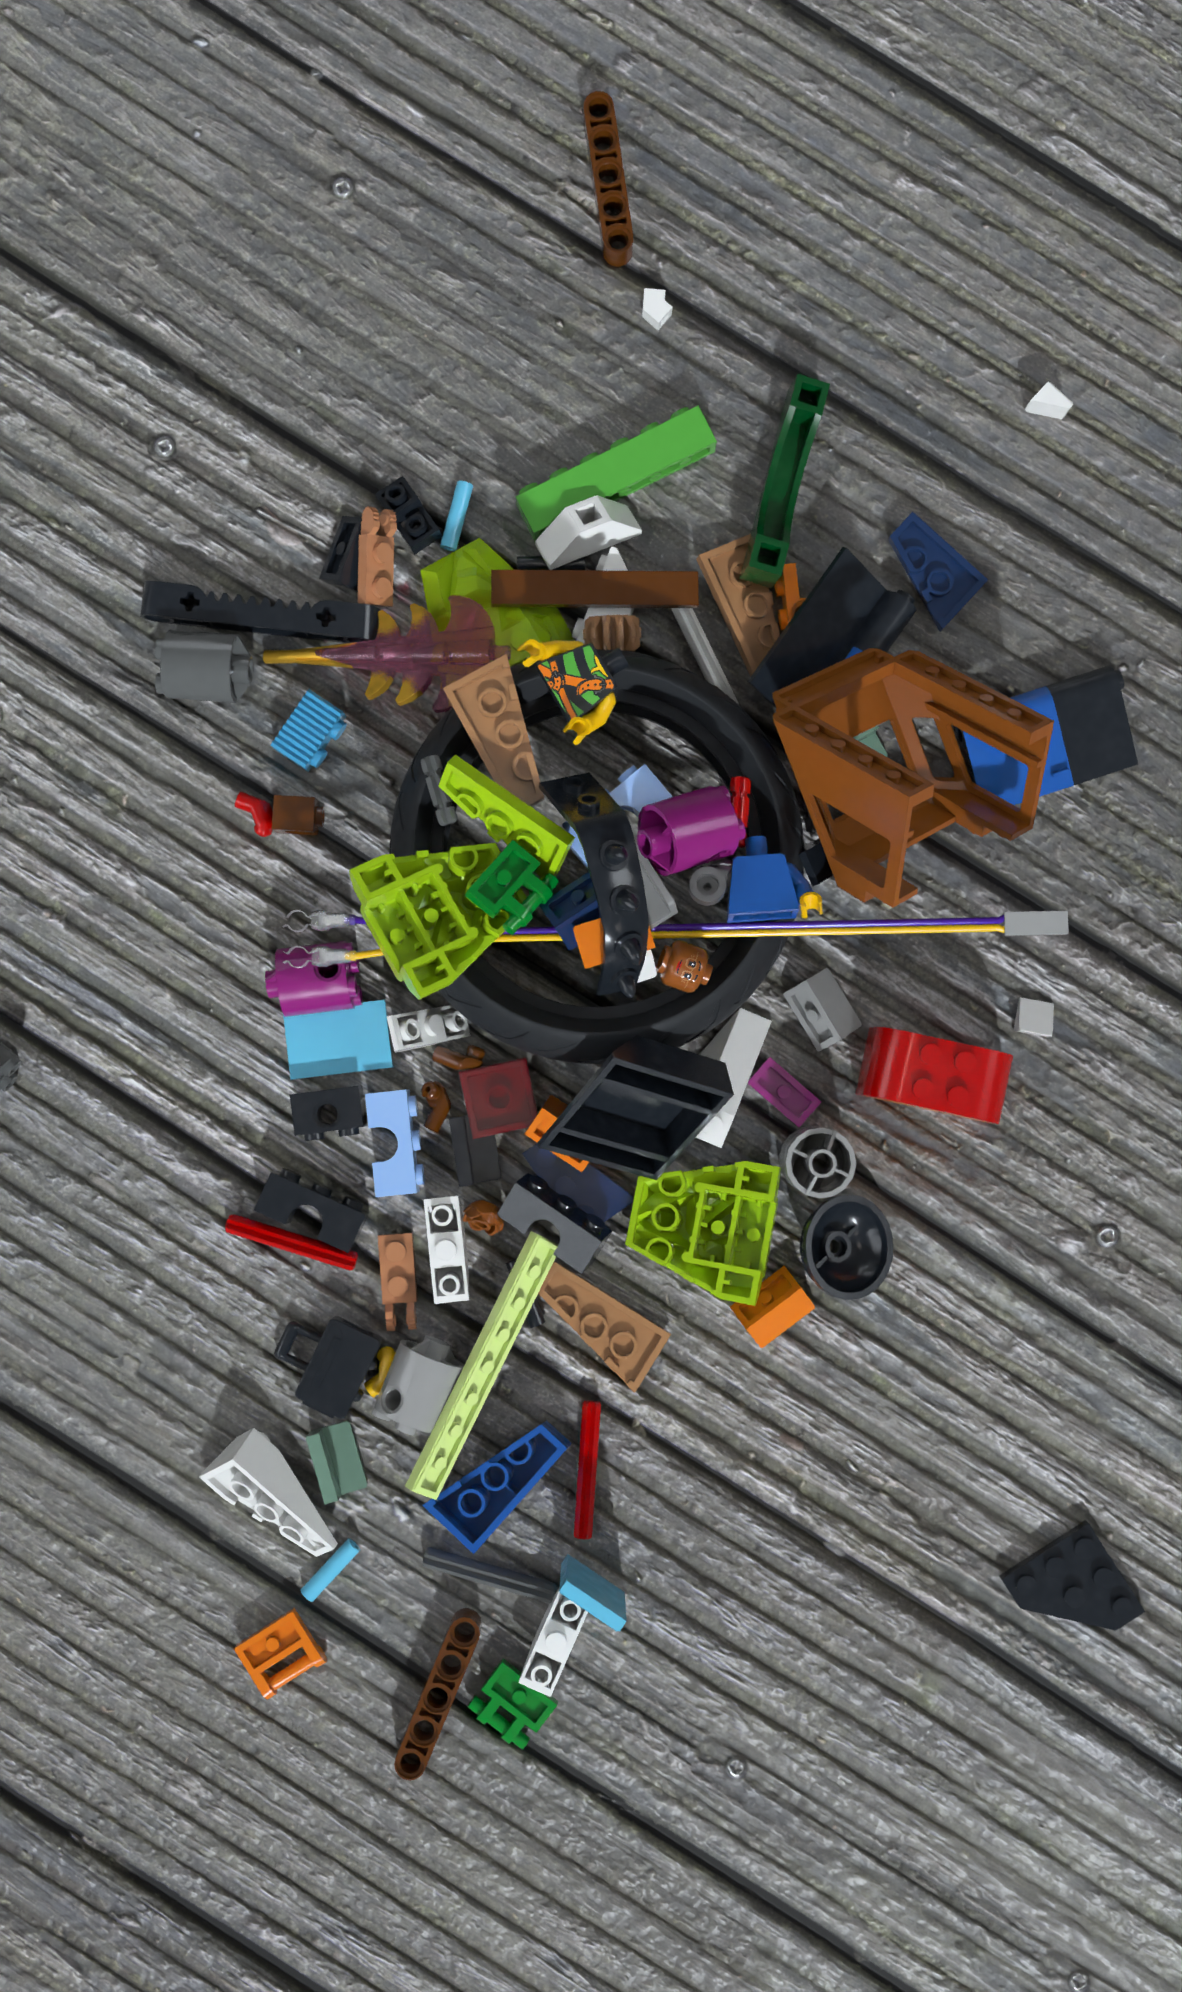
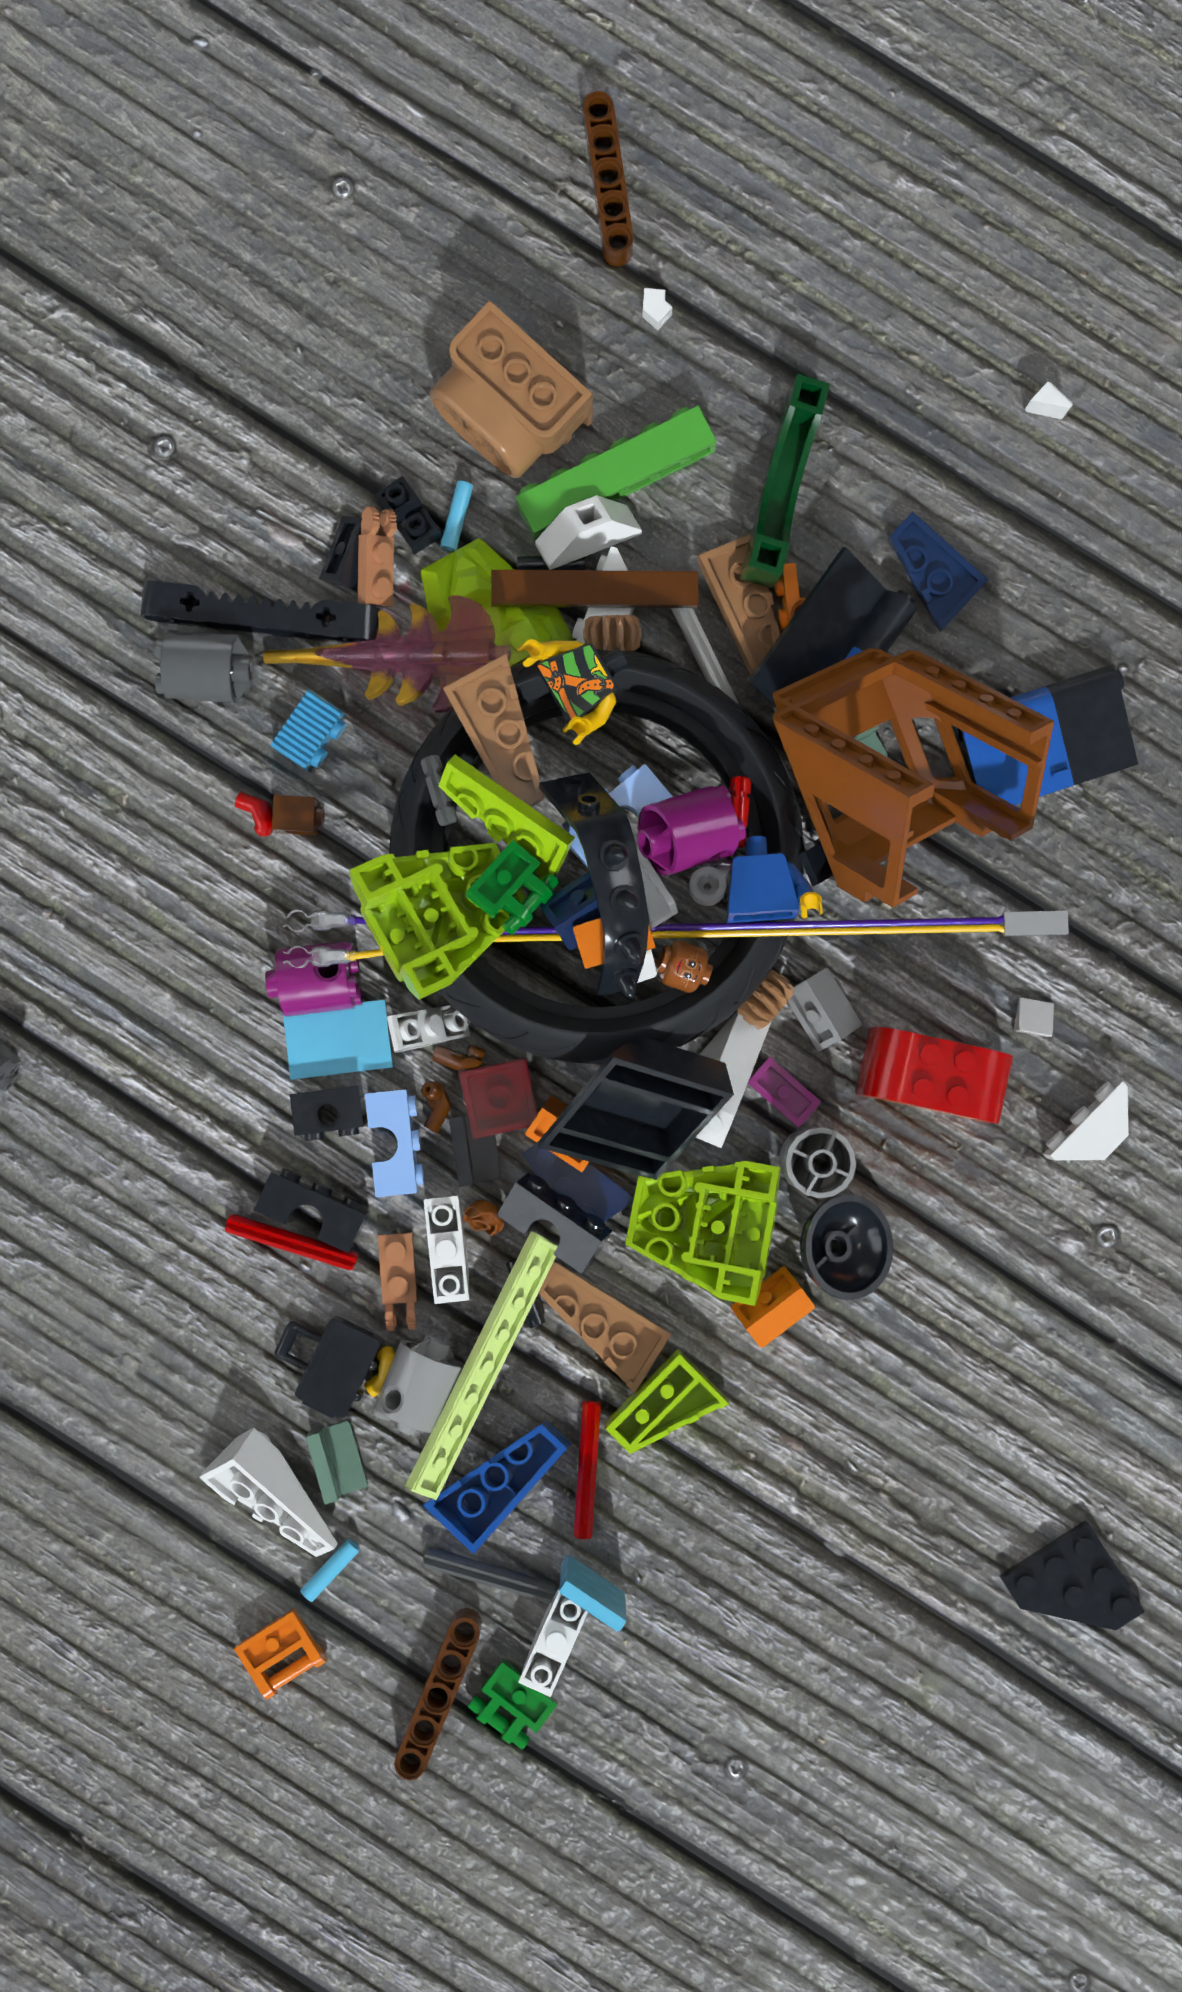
(508, 394): none -> medium nougat brick
(663, 1403): none -> lime wedge
(766, 1000): none -> medium nougat gear
(1094, 1129): none -> white slope

